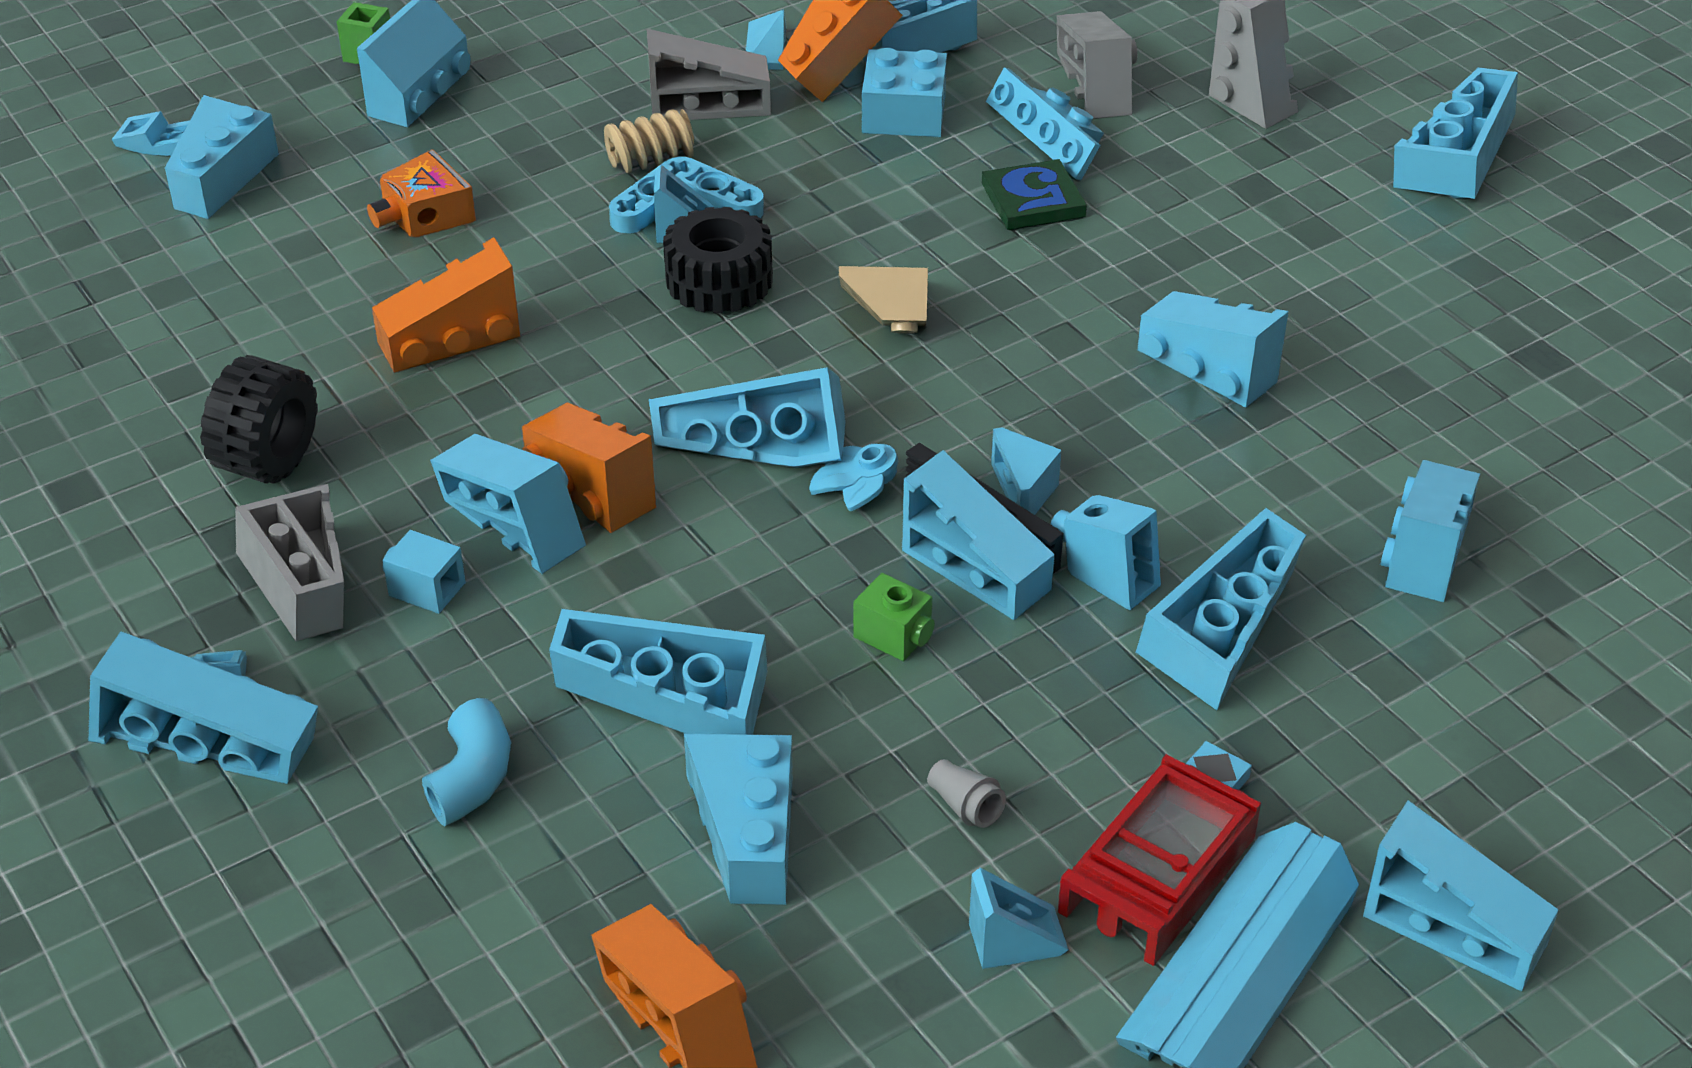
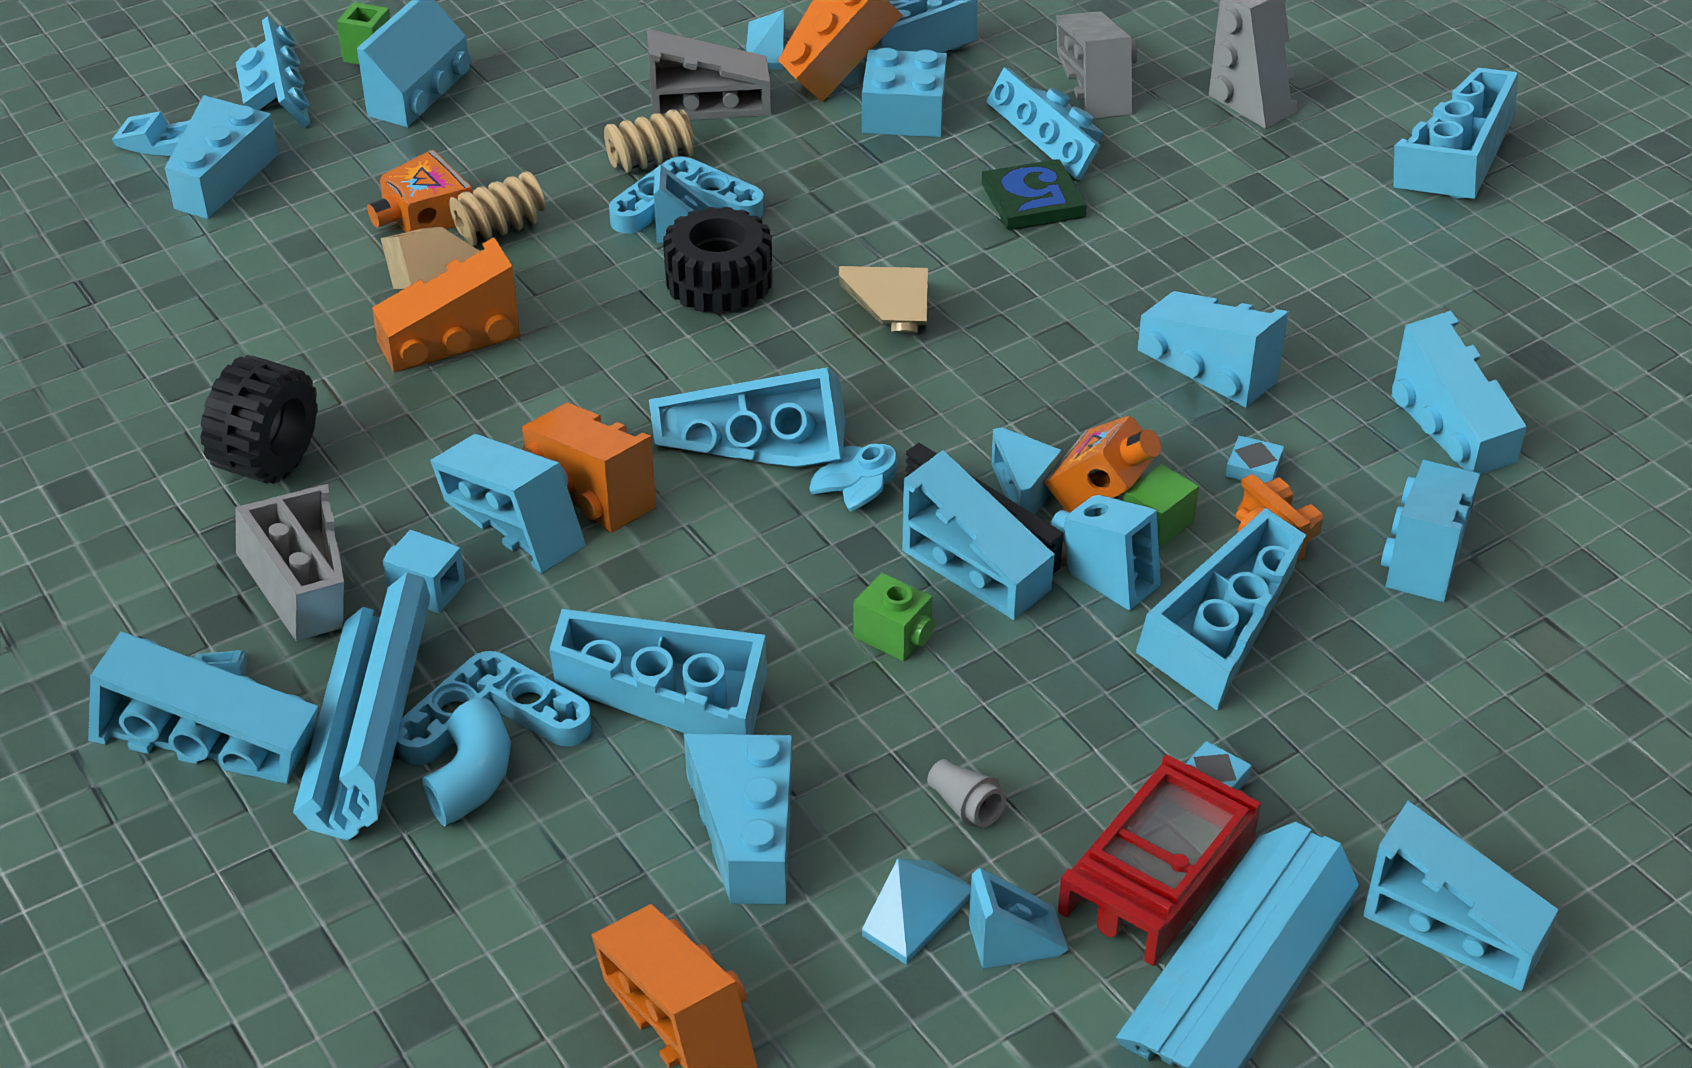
(273, 73): none -> medium azure bracket
(362, 713): none -> medium azure piece
(422, 254): none -> tan slope
(496, 206): none -> tan piece
(502, 691): none -> medium azure beam
(914, 907): none -> medium azure slope
(1115, 448): none -> orange torso
(1168, 494): none -> bright green brick
(1255, 458): none -> medium azure tile
(1277, 498): none -> orange hips
(1453, 398): none -> medium azure wedge

